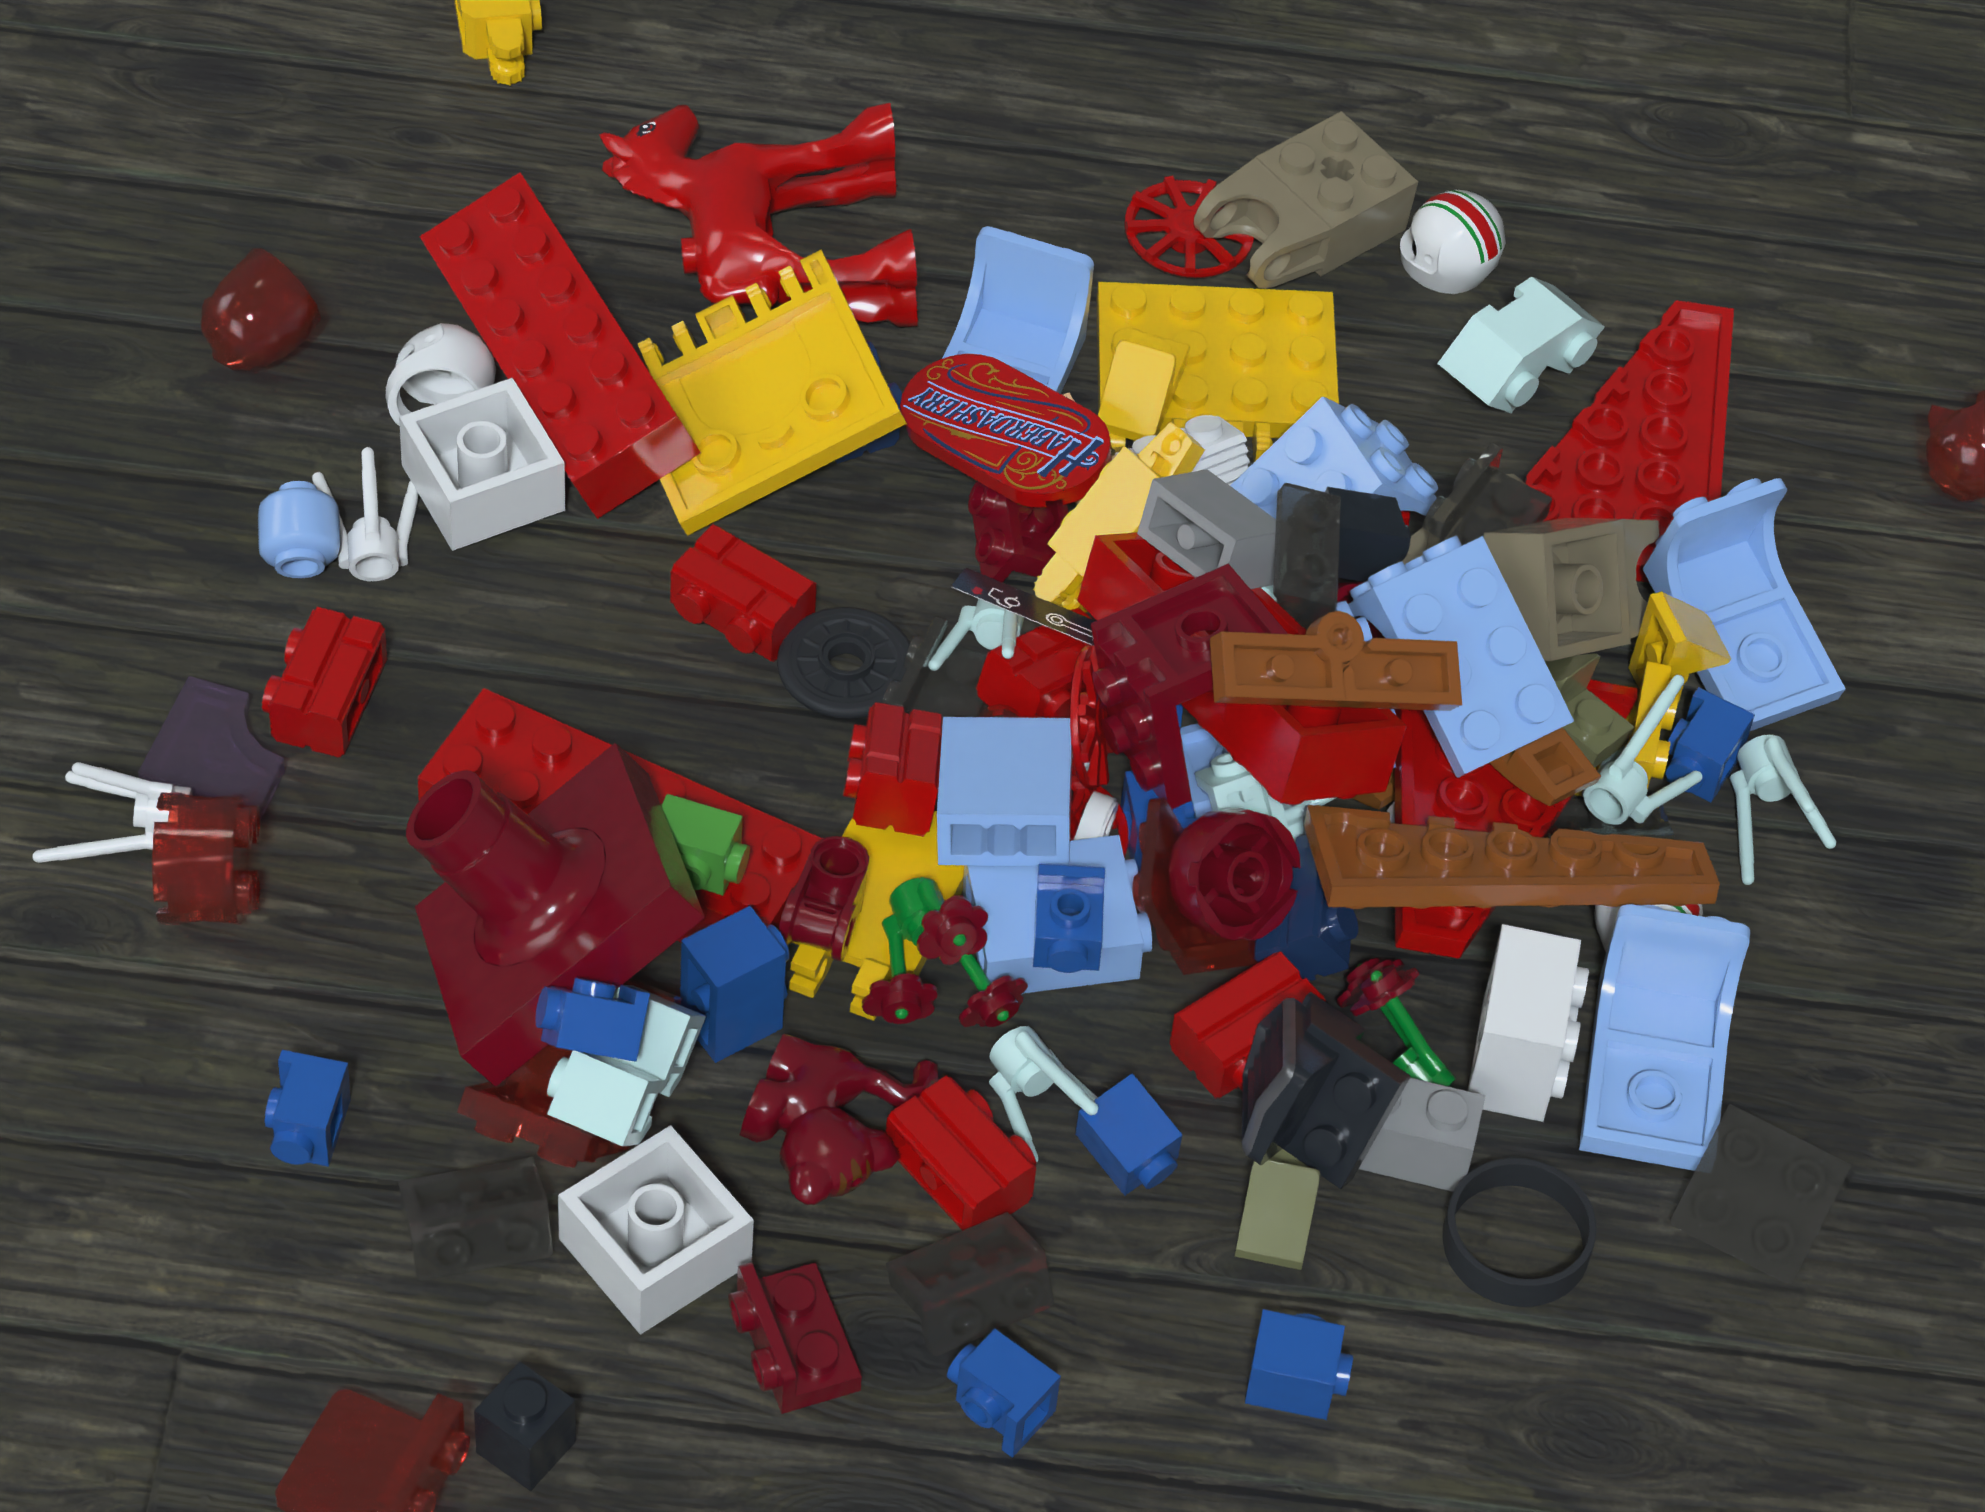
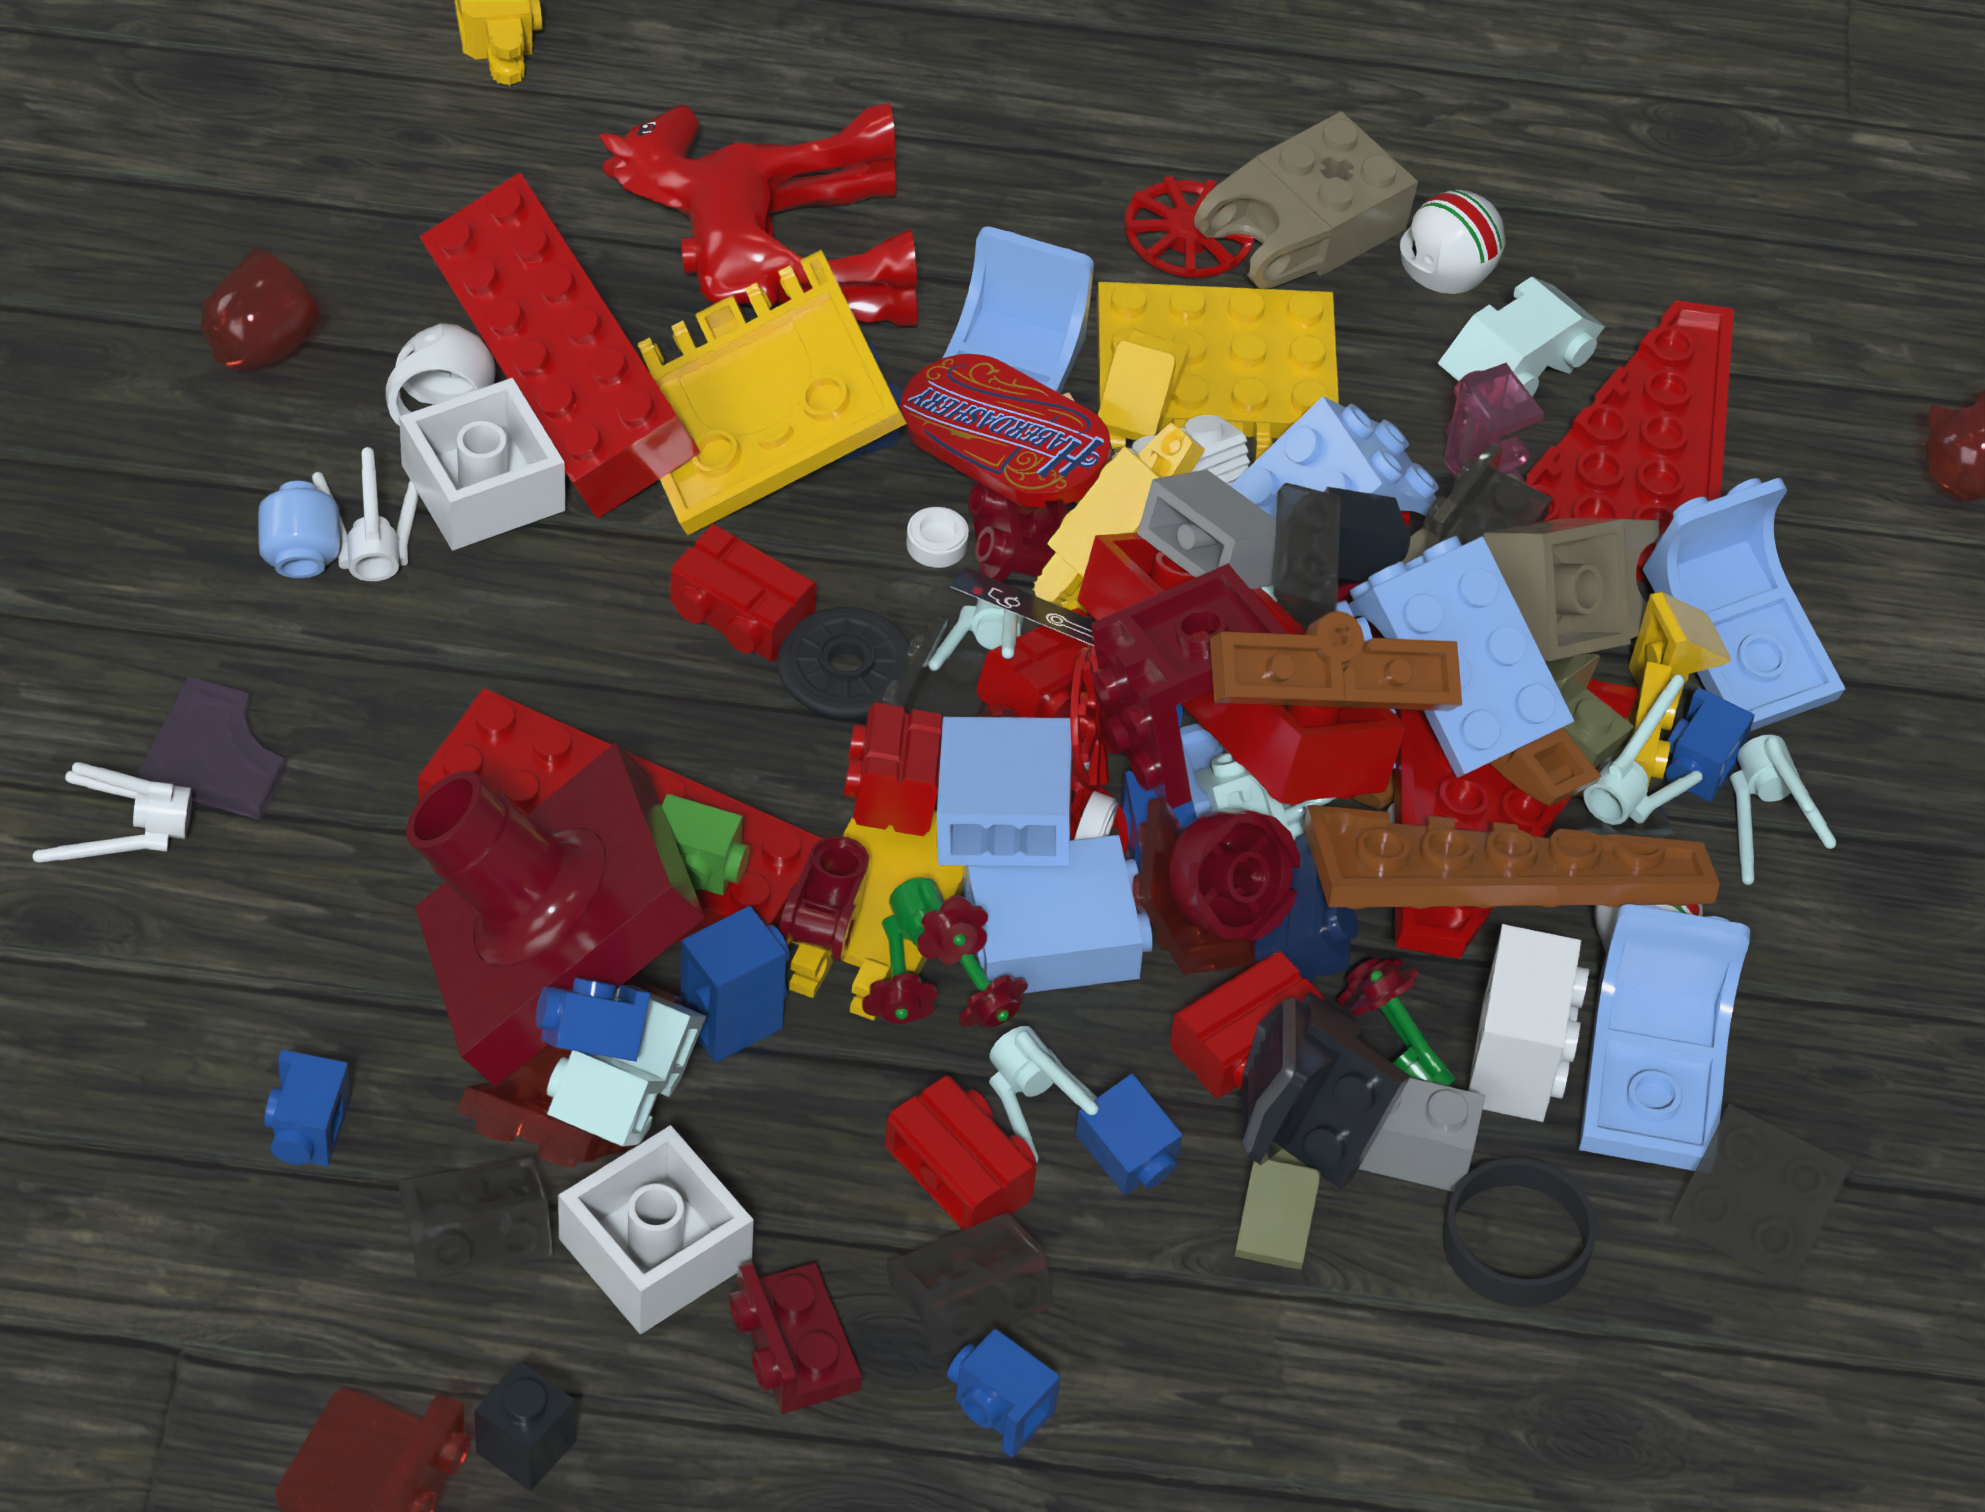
(204, 859): clear red brick -> none
(325, 681): red brick -> none
(823, 1145): dark red animal -> none
(937, 537): none -> white tile
(1068, 917): blue brick -> none
(1298, 1364): blue brick -> none
(1485, 408): none -> clear pink window

